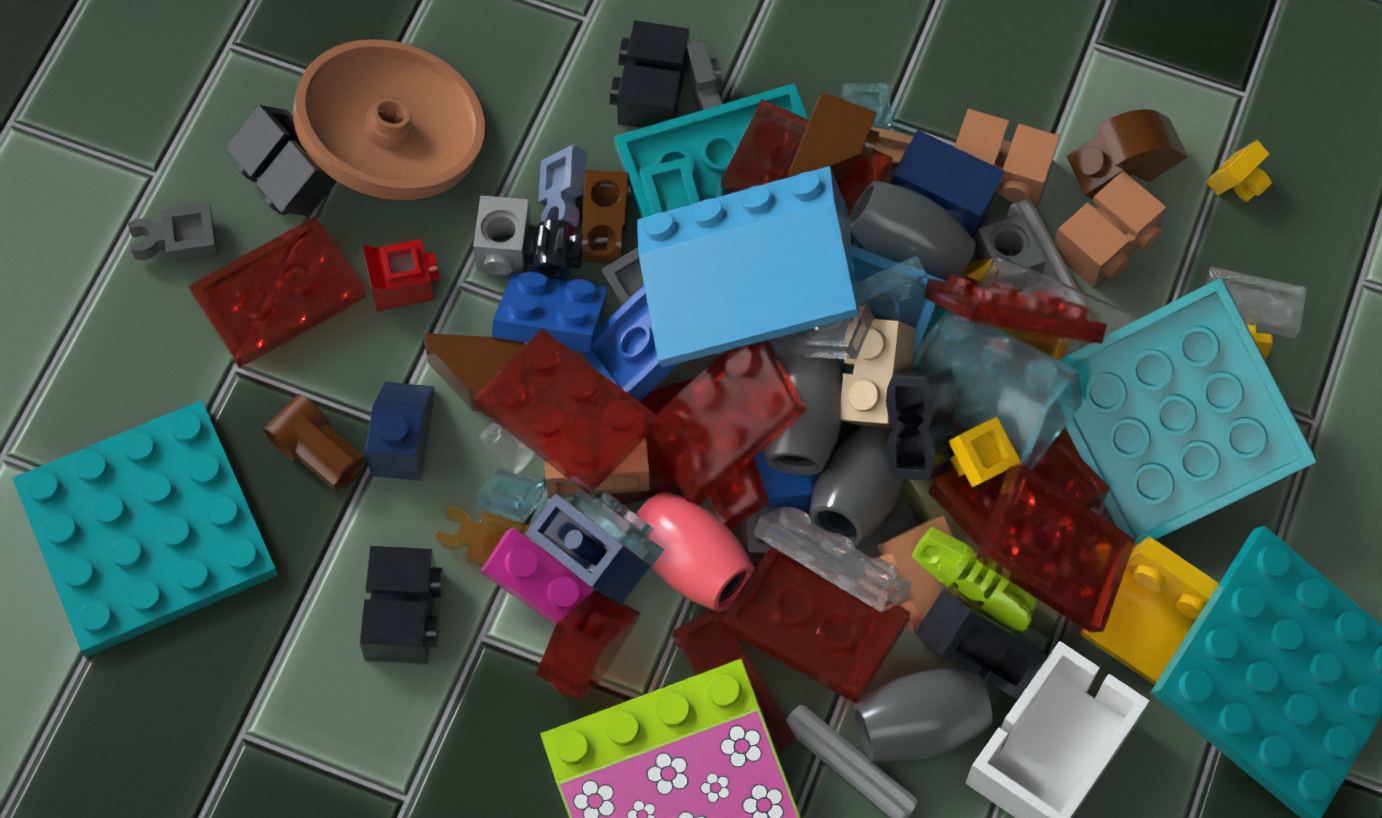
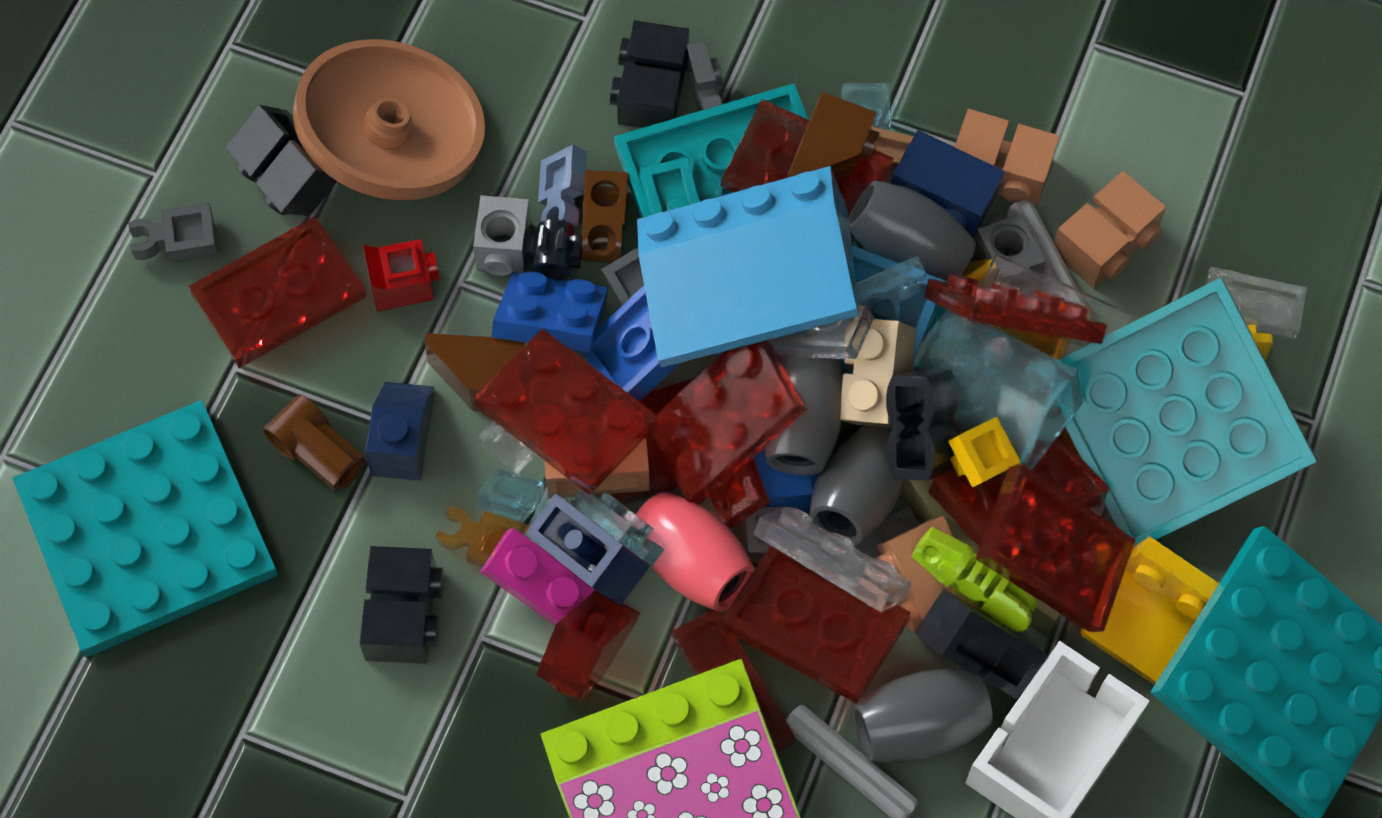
(1131, 142): reddish brown brick -> none
(1242, 173): yellow tile -> none

